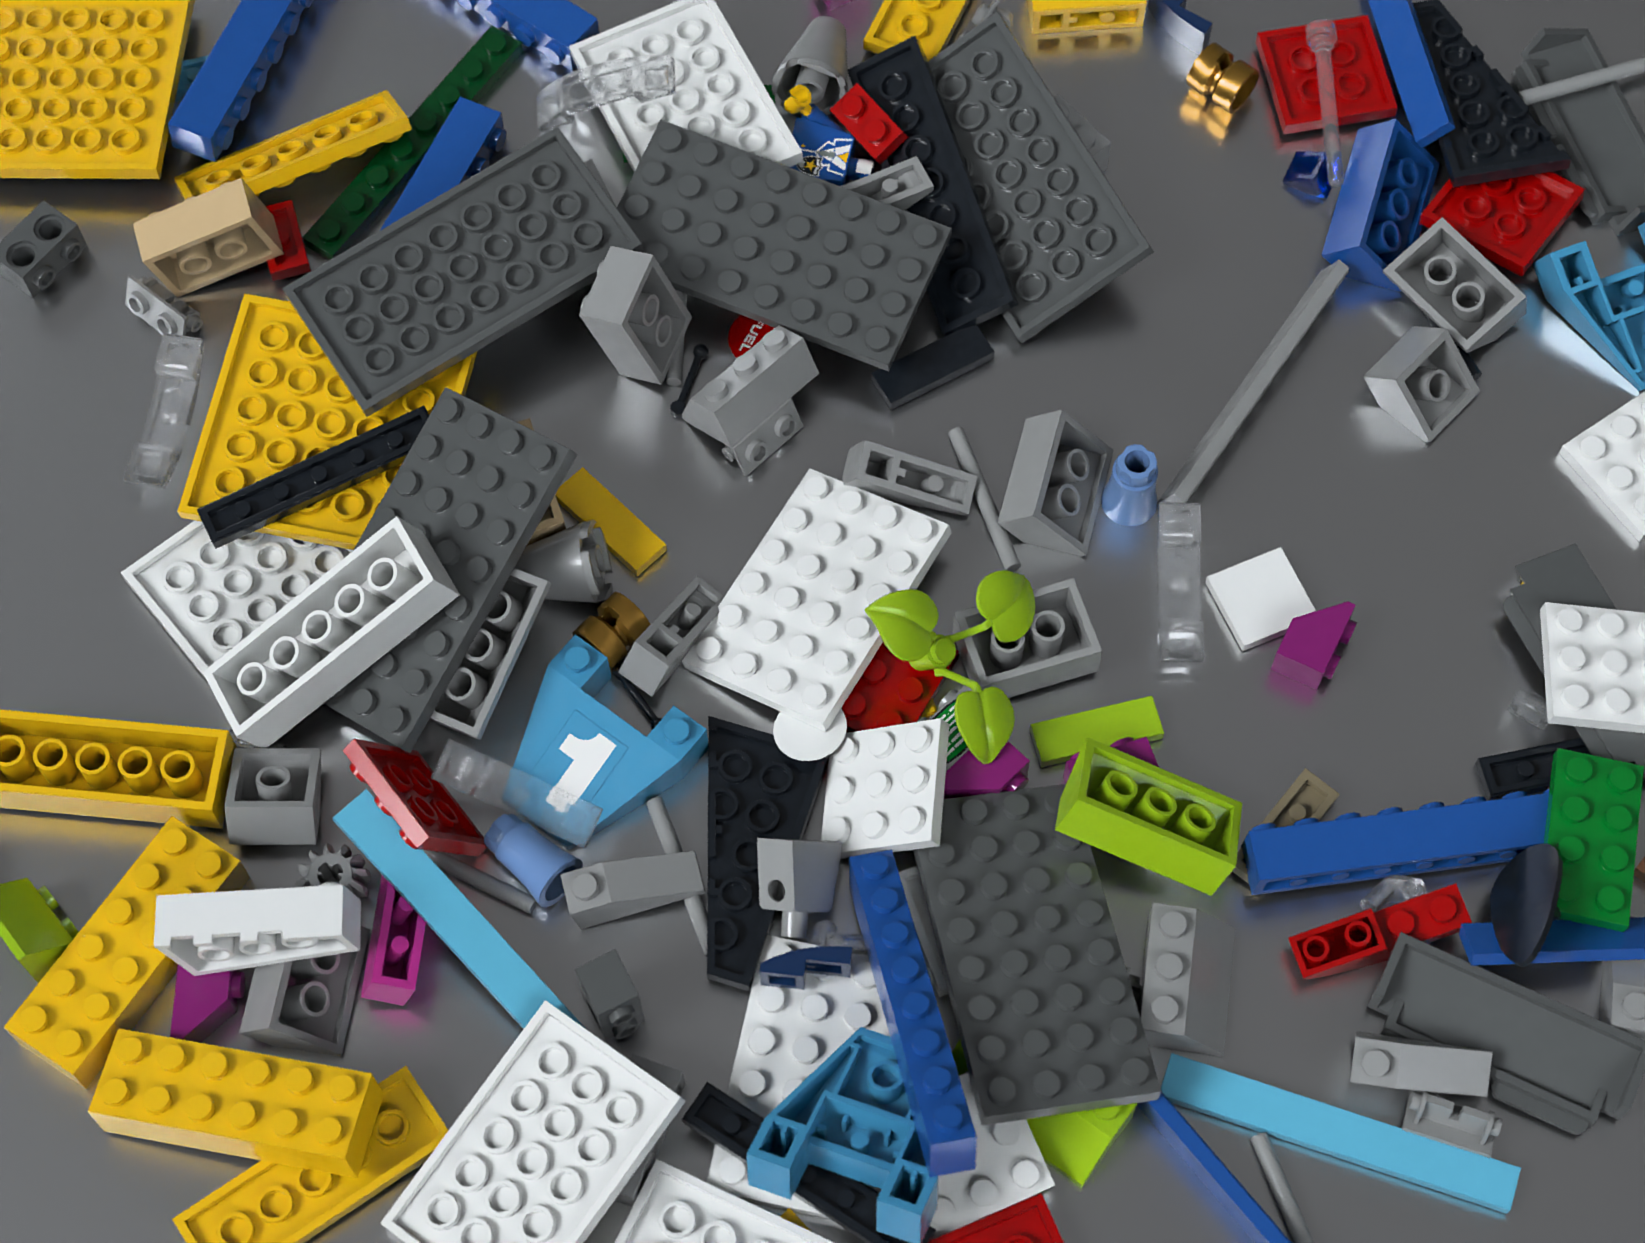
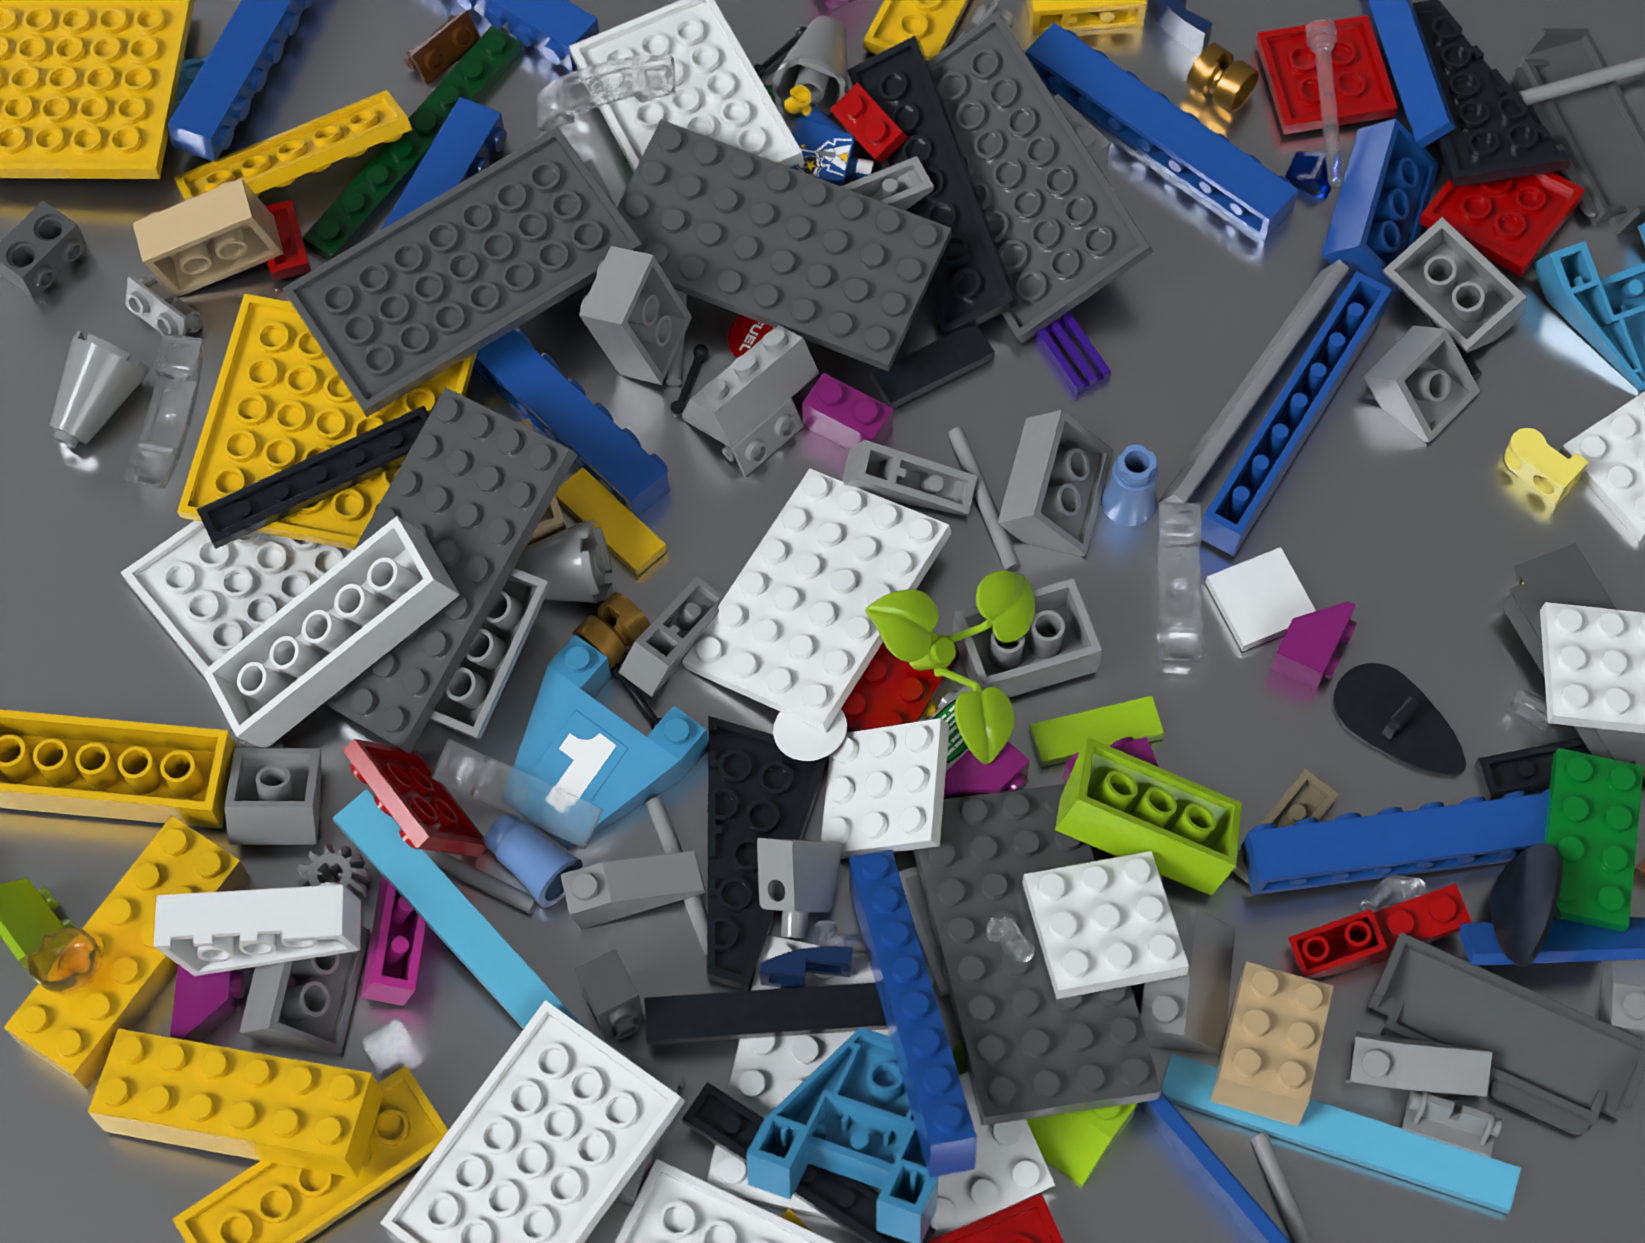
(66, 961): none -> clear yellow hair
(92, 388): none -> light grey cone
(391, 1049): none -> clear slope
(444, 47): none -> reddish brown hinge
(568, 417): none -> blue brick
(760, 68): none -> black hinge
(763, 1013): none -> black tile
(845, 414): none -> magenta brick
(1011, 938): none -> clear arm
(1086, 347): none -> dark purple tile
(1104, 925): none -> white plate
(1162, 132): none -> blue brick
(1272, 1044): none -> tan brick
(1294, 414): none -> blue brick
(1397, 720): none -> black shield
(1542, 465): none -> light yellow leg

